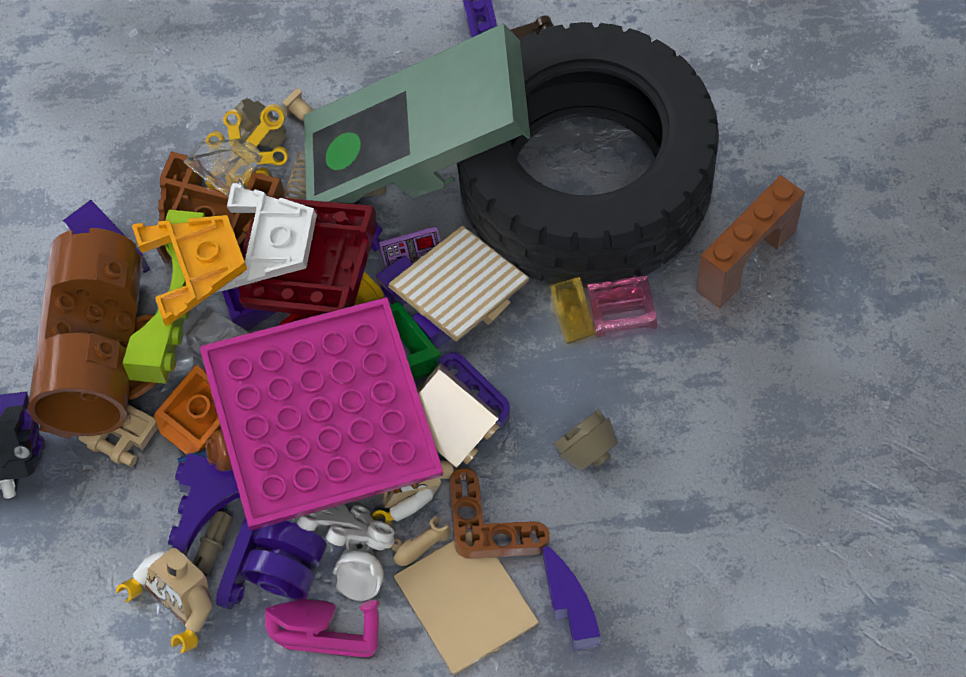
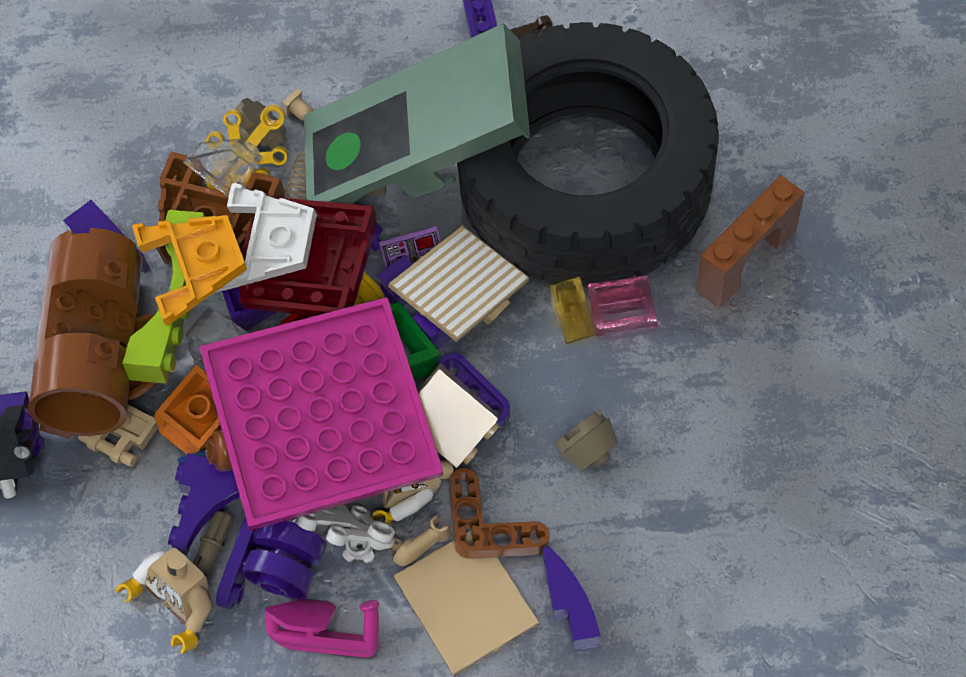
(358, 575): white hair -> none

